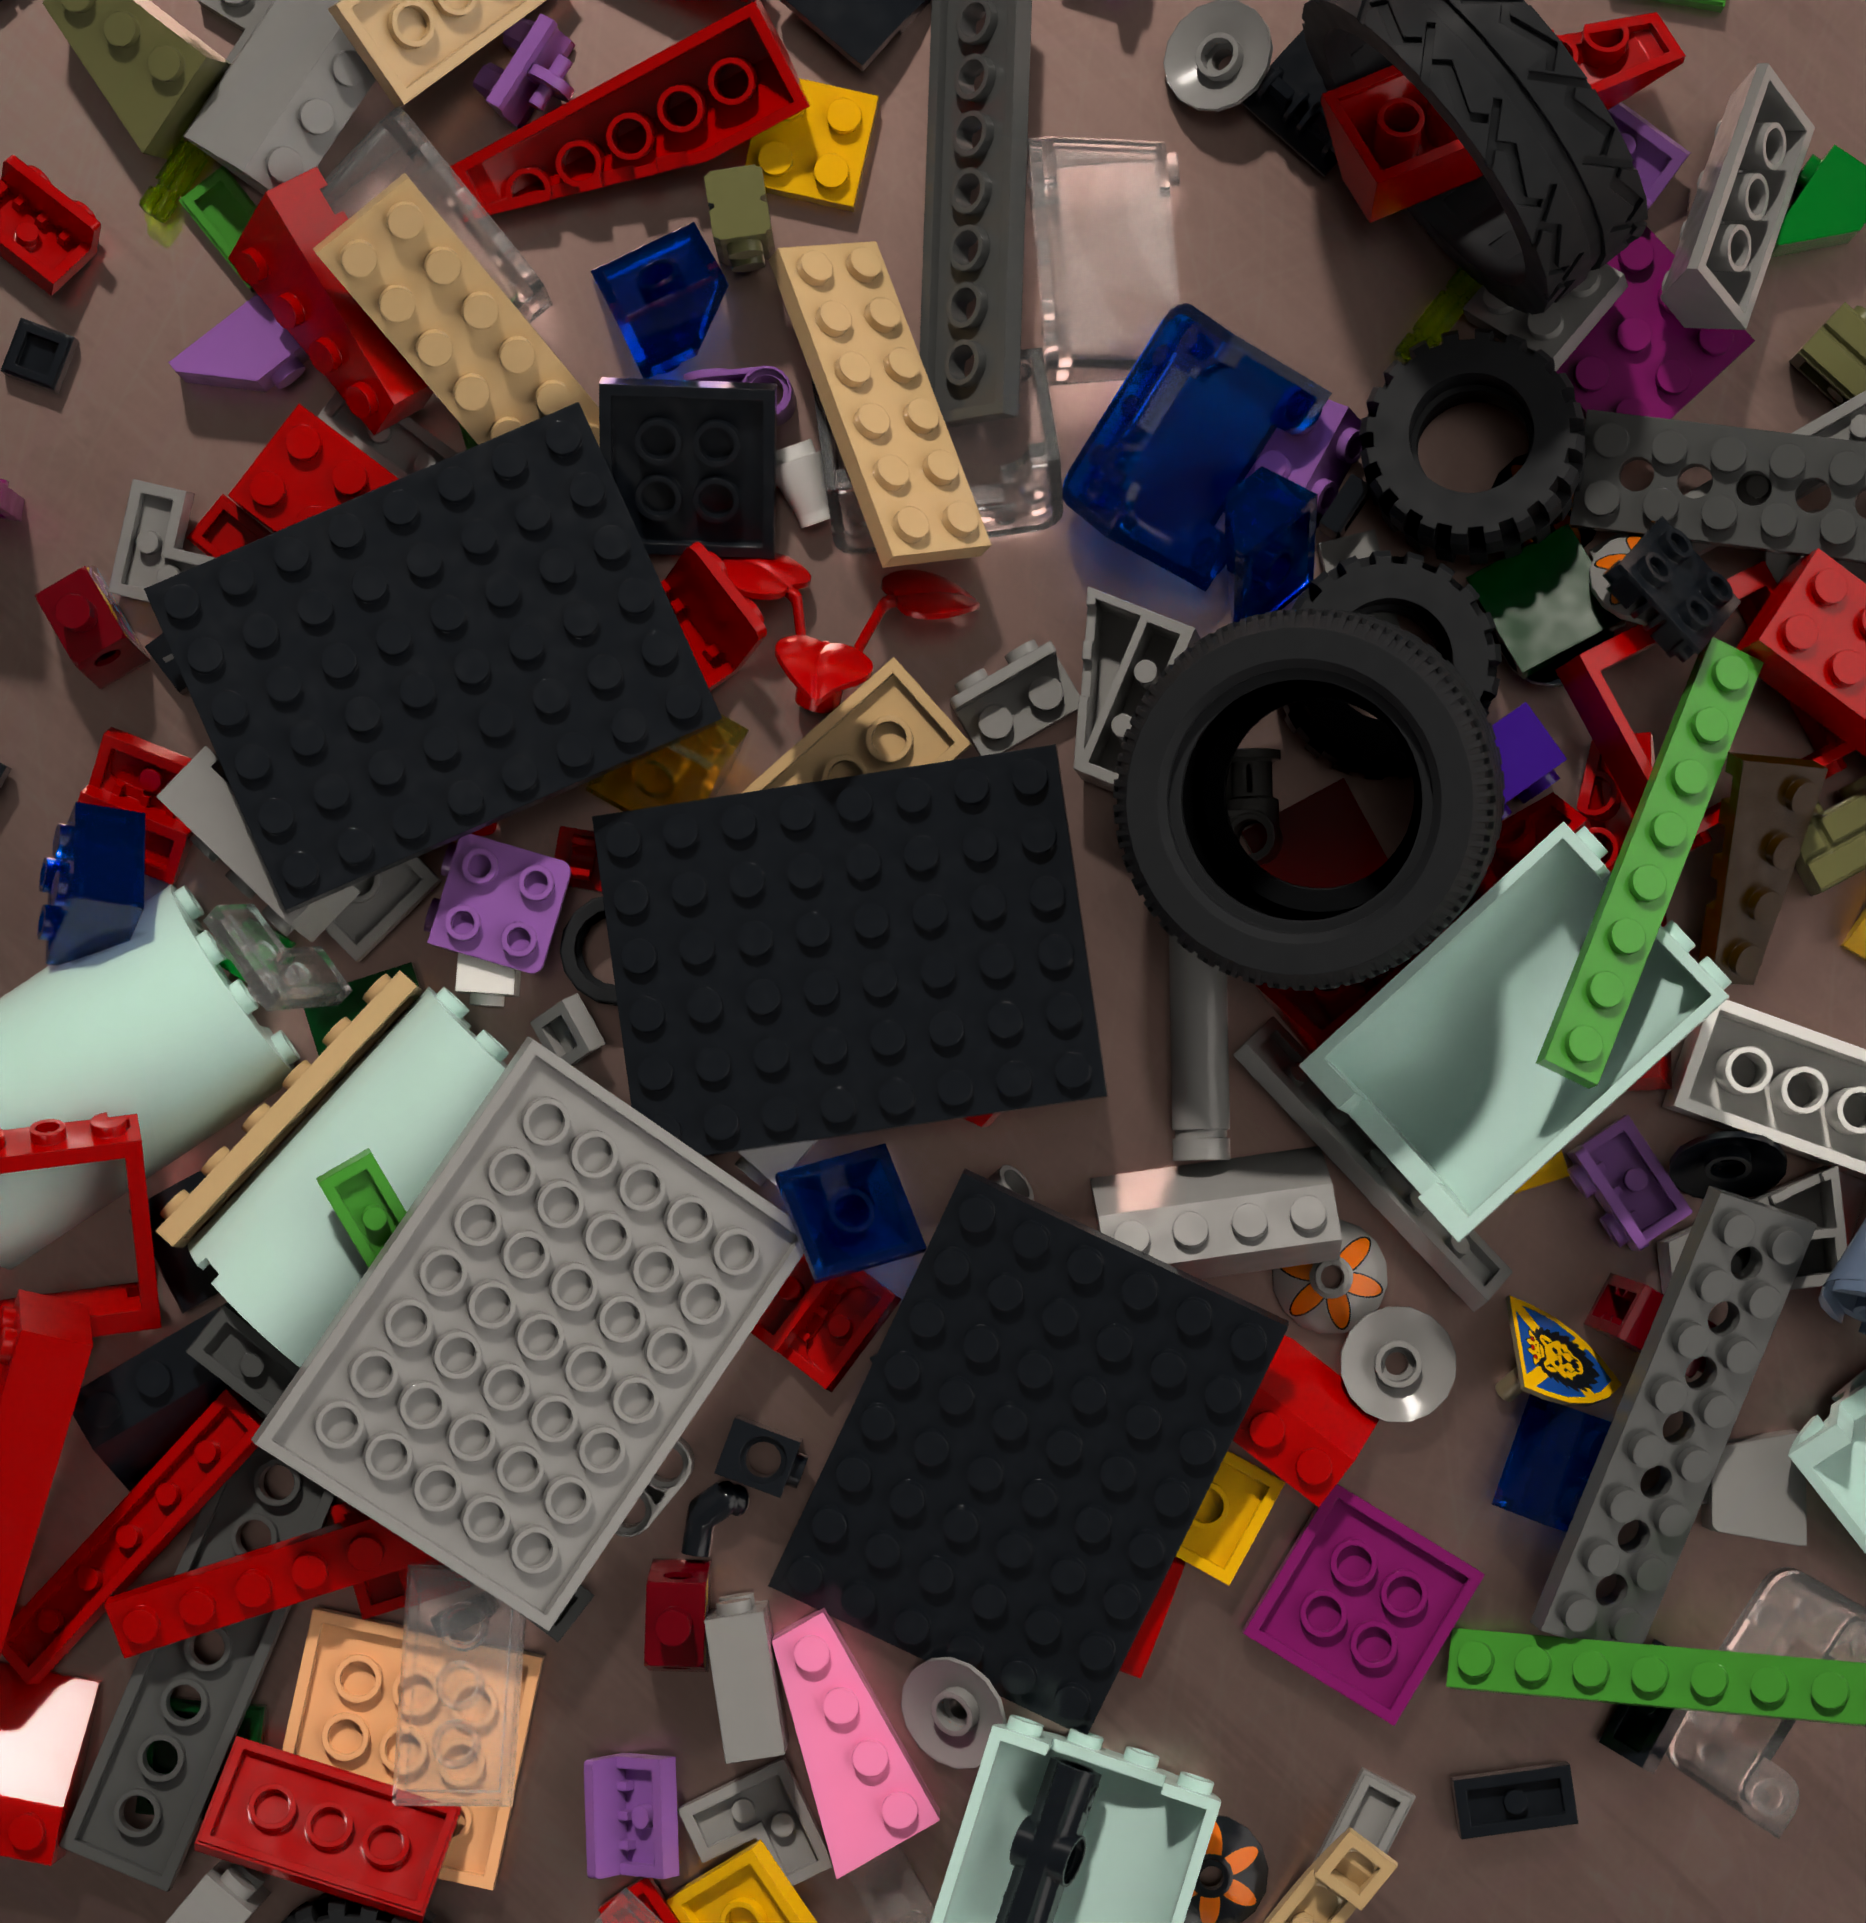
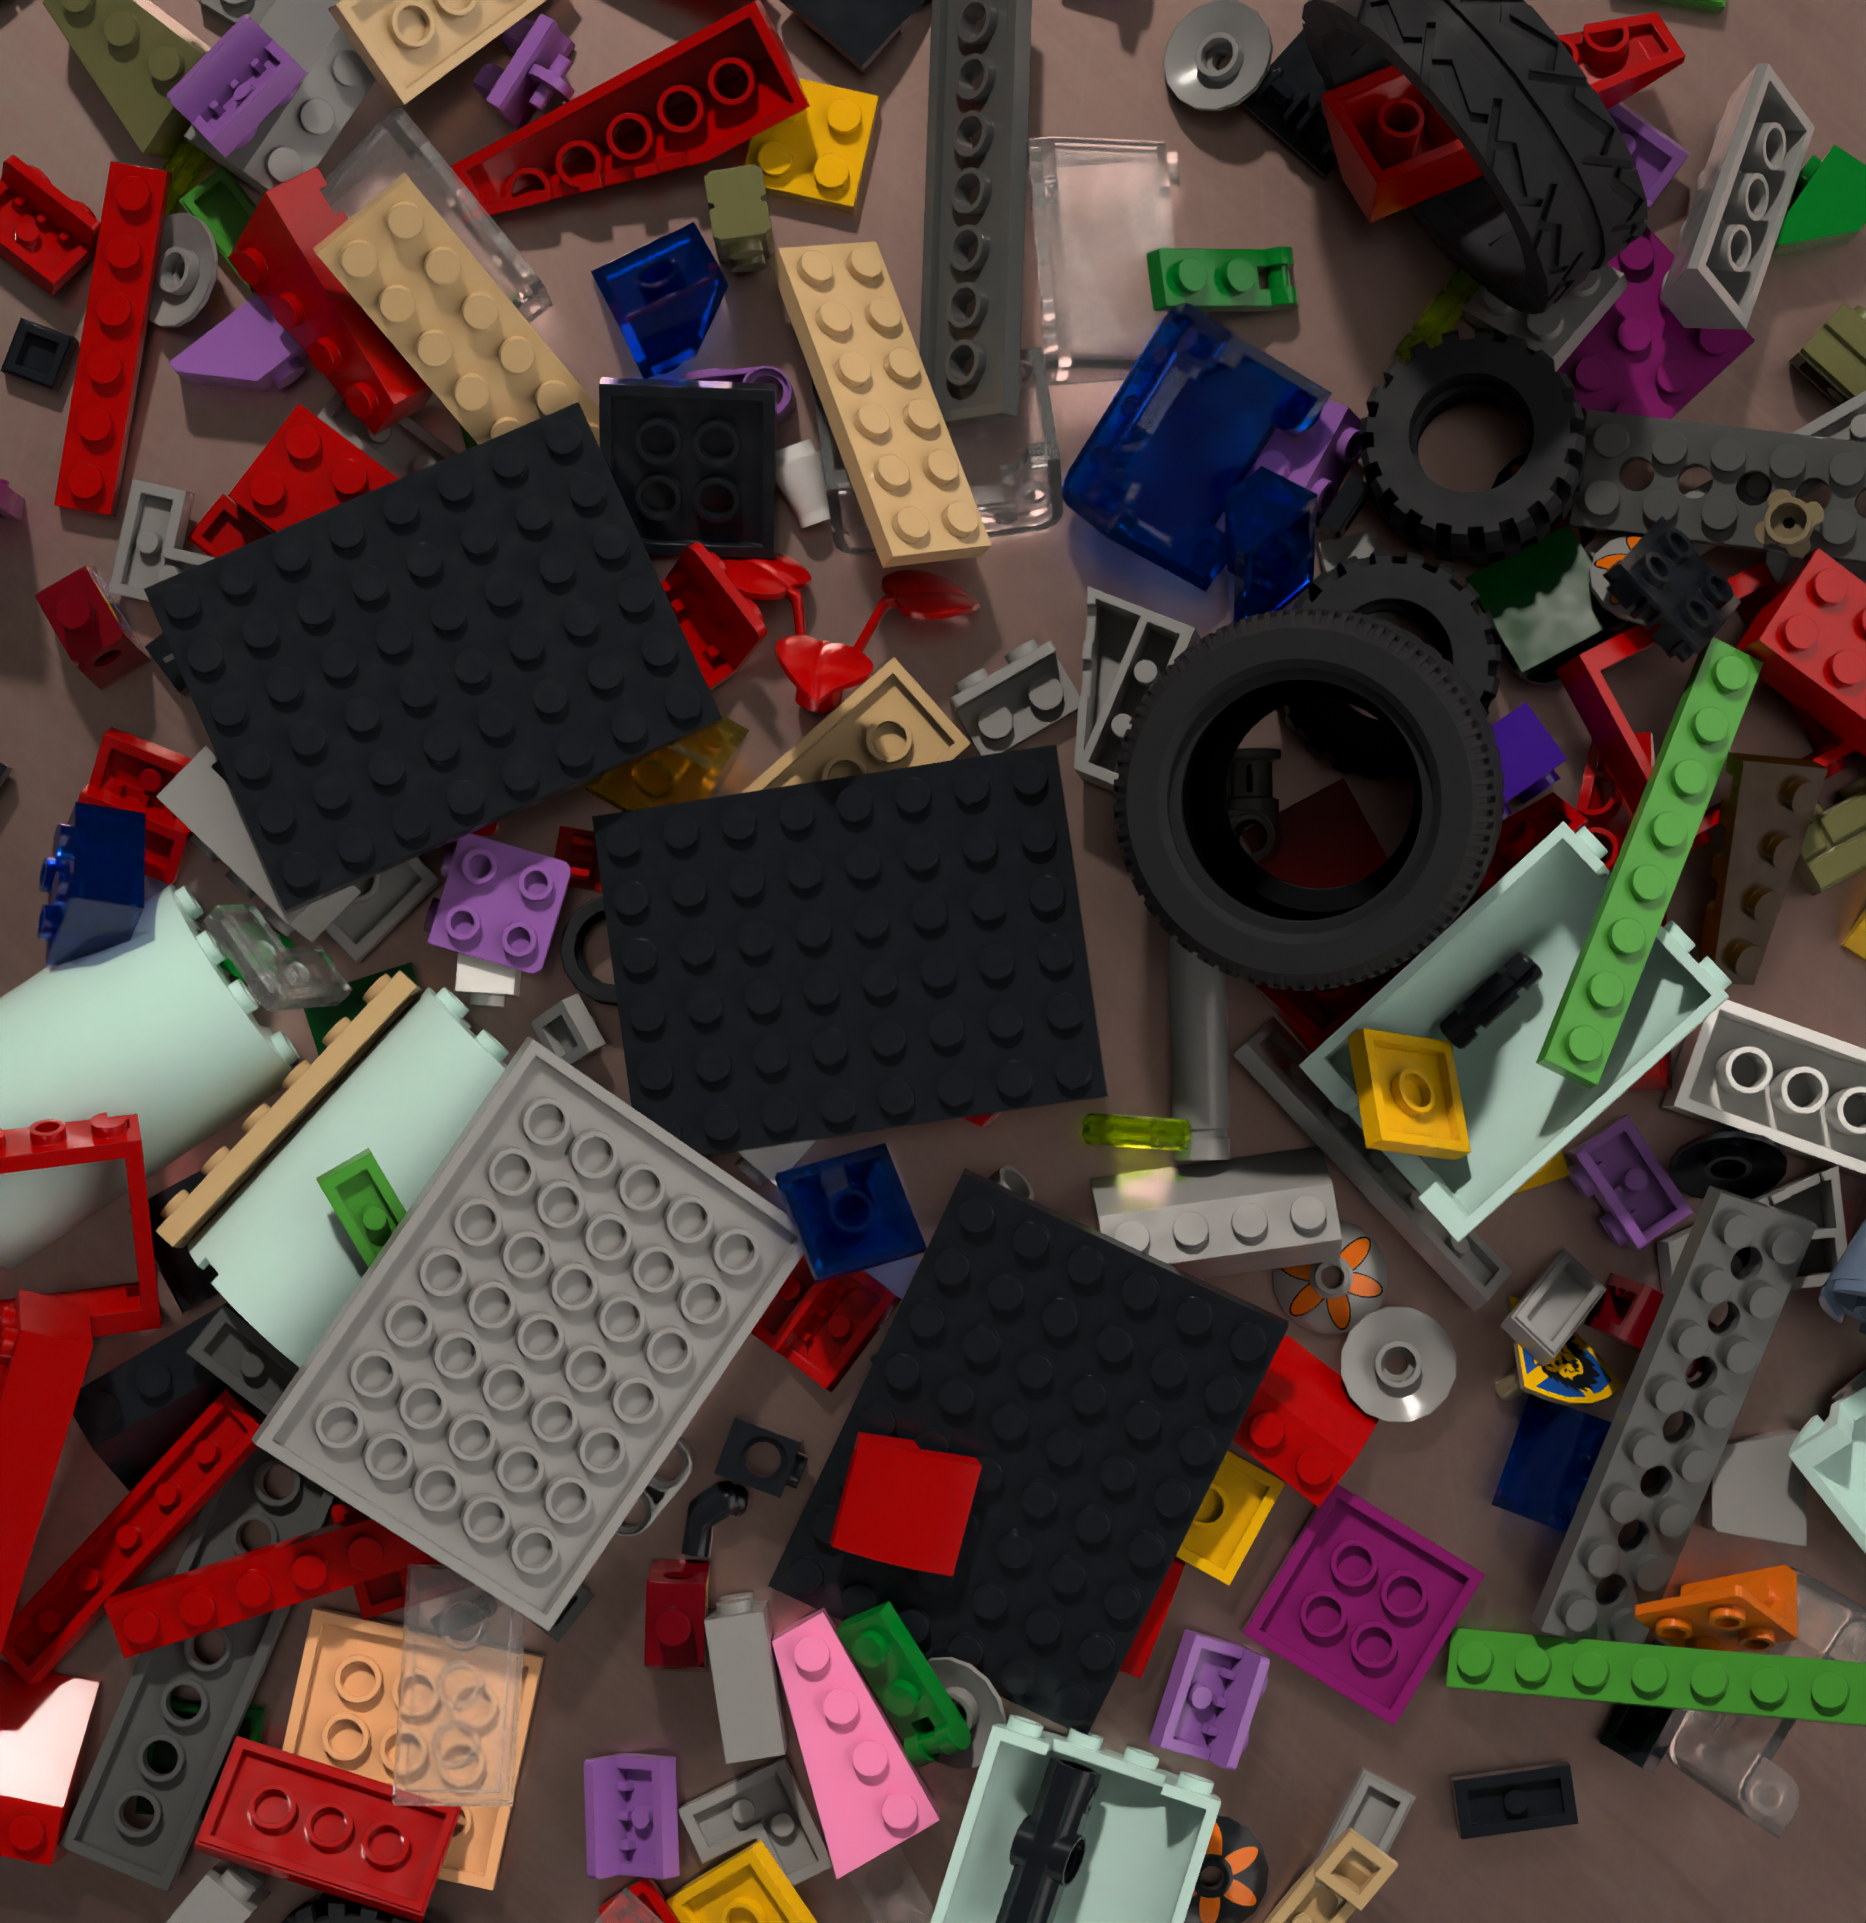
(113, 338): none -> red plate
(183, 271): none -> light grey dish
(236, 86): none -> medium lavender bracket
(905, 1504): none -> red slope
(905, 1684): none -> green plate
(1137, 1131): none -> clear neon green axle
(1210, 1699): none -> medium lavender bracket
(1221, 279): none -> green plate
(1408, 1094): none -> yellow plate
(1491, 1000): none -> black axle
(1553, 1307): none -> light grey tile
(1728, 1612): none -> orange bracket
(1785, 506): none -> dark tan plate

